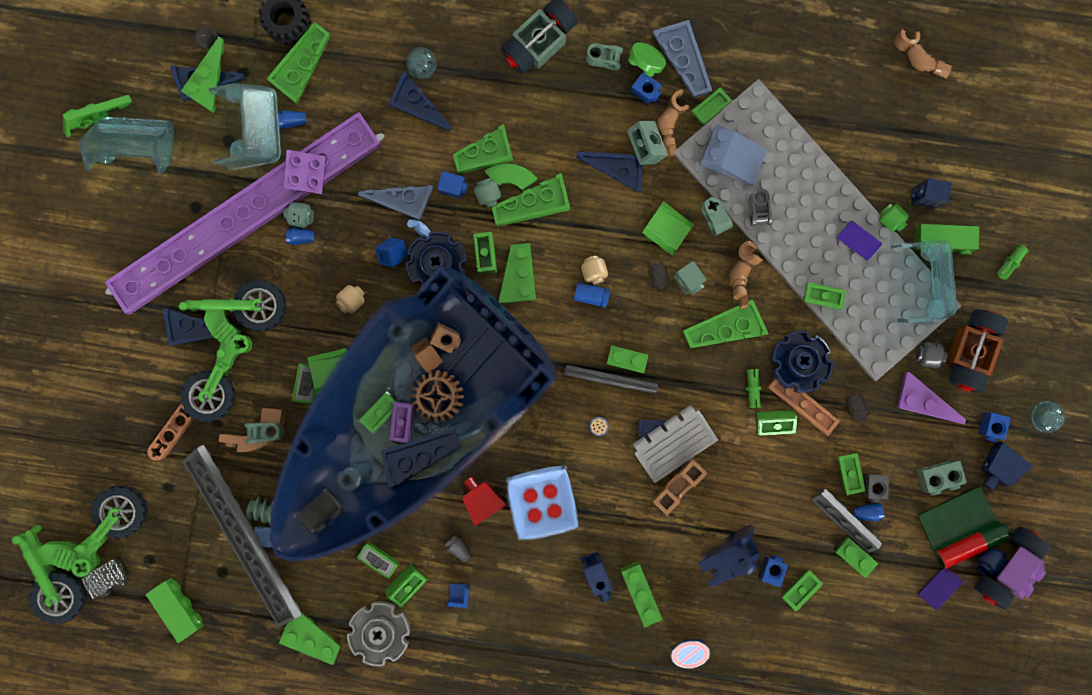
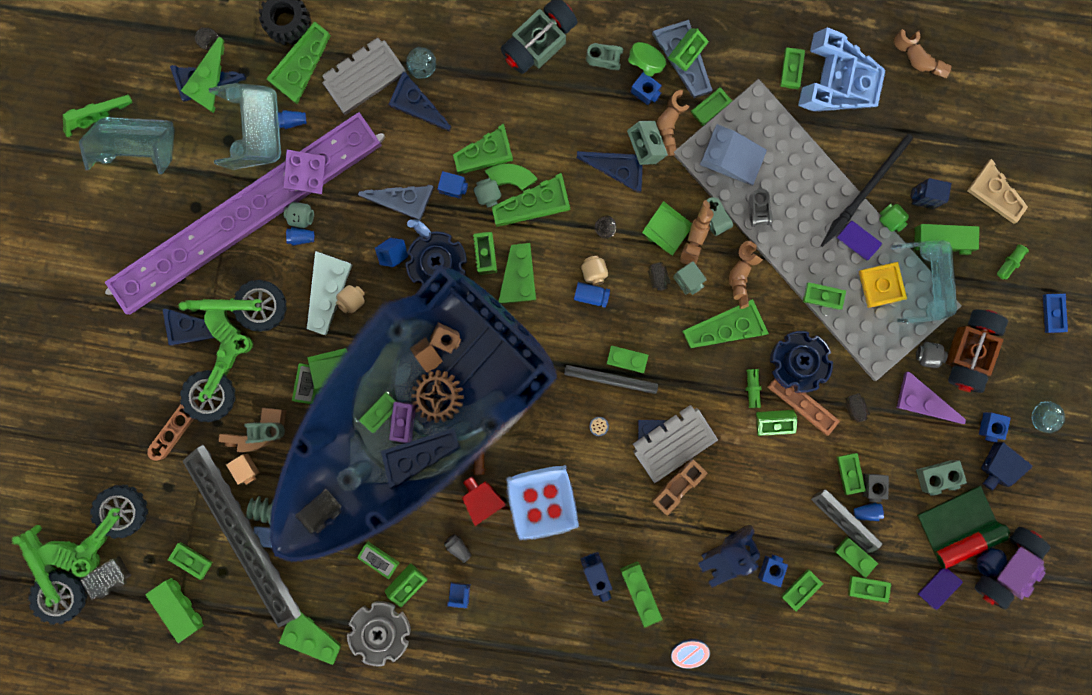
(190, 561): none -> bright green plate
(243, 469): none -> light nougat brick
(327, 281): none -> light aqua wing
(364, 76): none -> light grey hinge
(479, 465): none -> reddish brown pin
(605, 227): none -> clear smoke hat
(688, 49): none -> bright green slope
(697, 235): none -> medium nougat piece
(792, 68): none -> bright green plate
(840, 223): none -> black piece
(847, 77): none -> light blue wedge
(869, 589): none -> bright green plate
(882, 284): none -> yellow tile
(996, 193): none -> tan wing
(1055, 313): none -> blue plate

